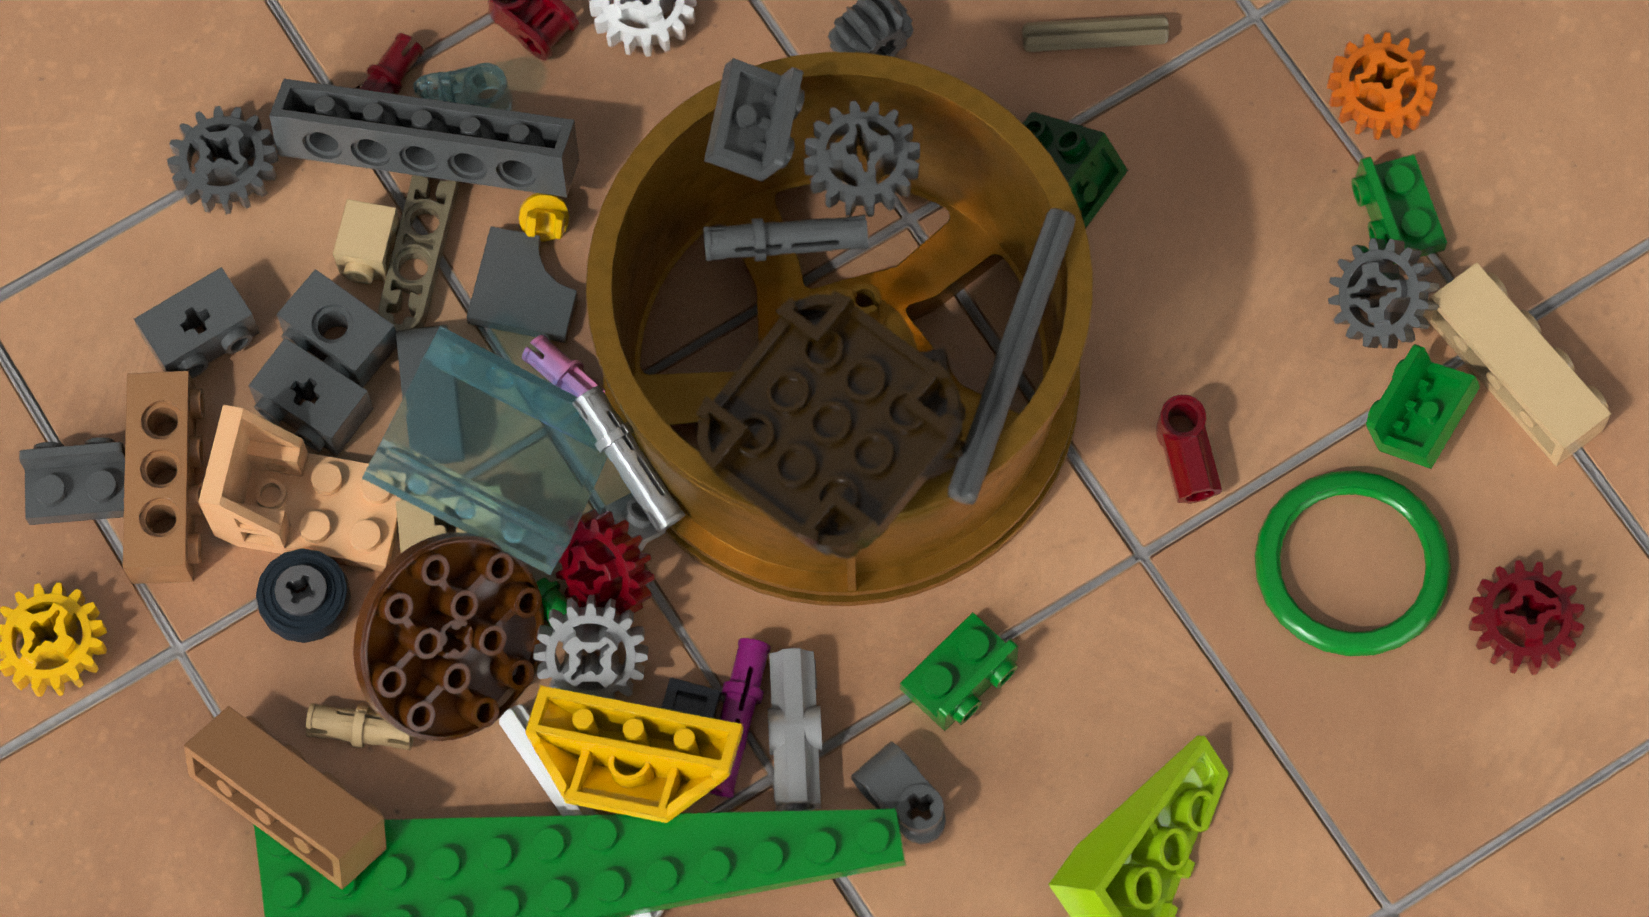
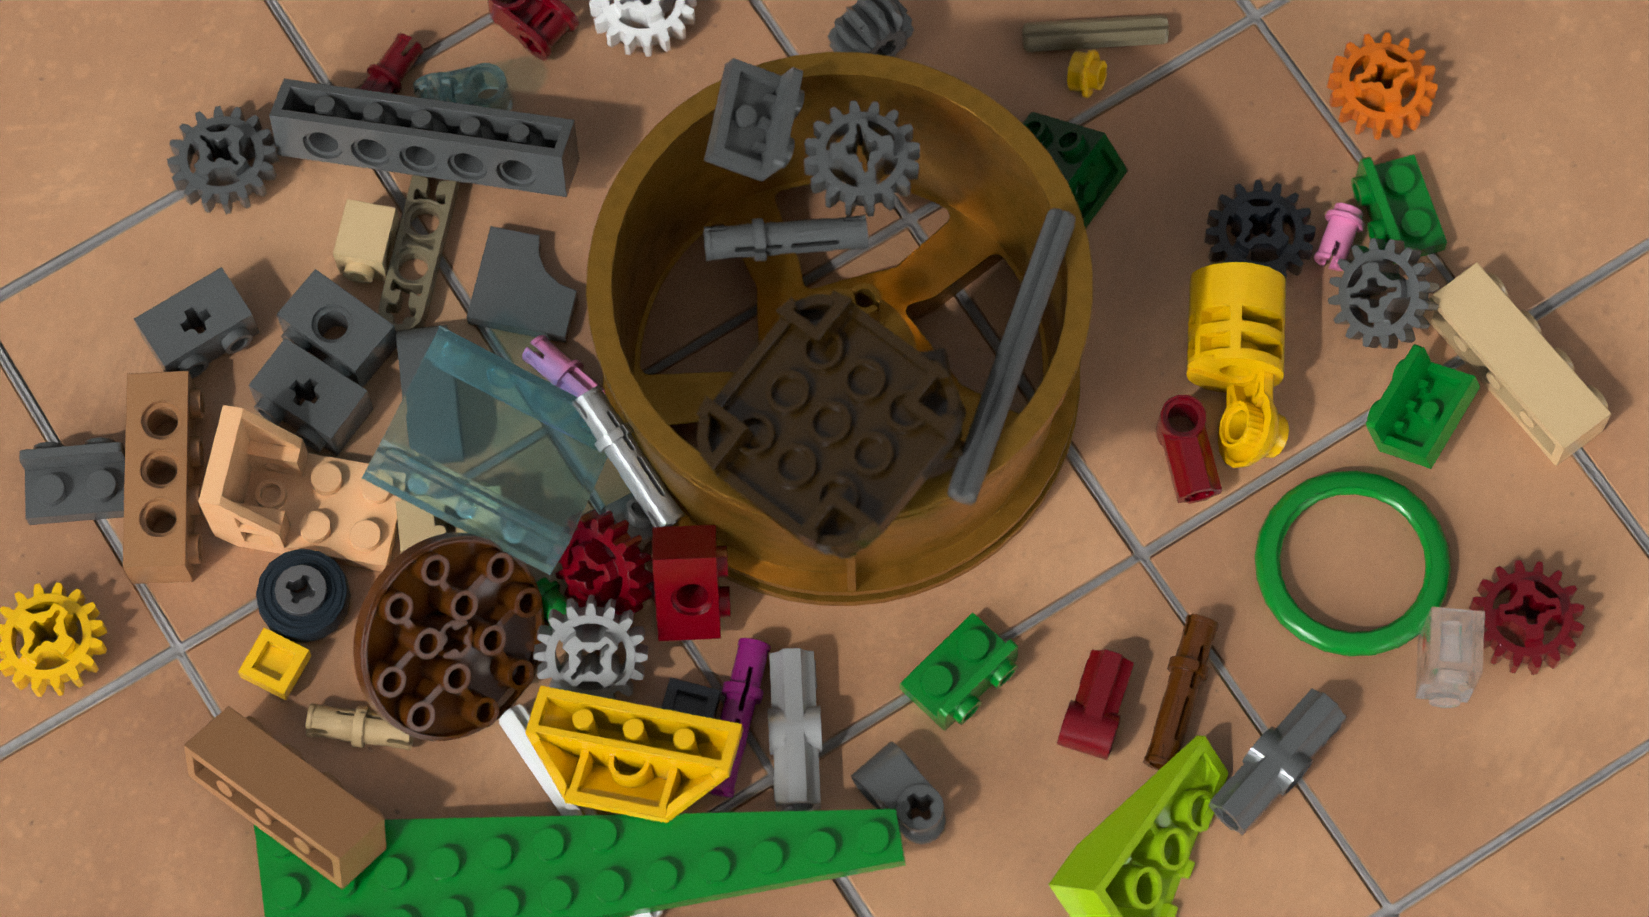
(274, 663): none -> yellow plate
(544, 216): yellow plate -> none
(687, 582): none -> dark red brick
(1086, 72): none -> yellow plate
(1093, 716): none -> dark red piece
(1186, 673): none -> reddish brown pin
(1240, 351): none -> yellow cylinder
(1255, 214): none -> black gear
(1277, 761): none -> dark grey piece
(1339, 235): none -> bright pink pin
(1450, 656): none -> clear brick

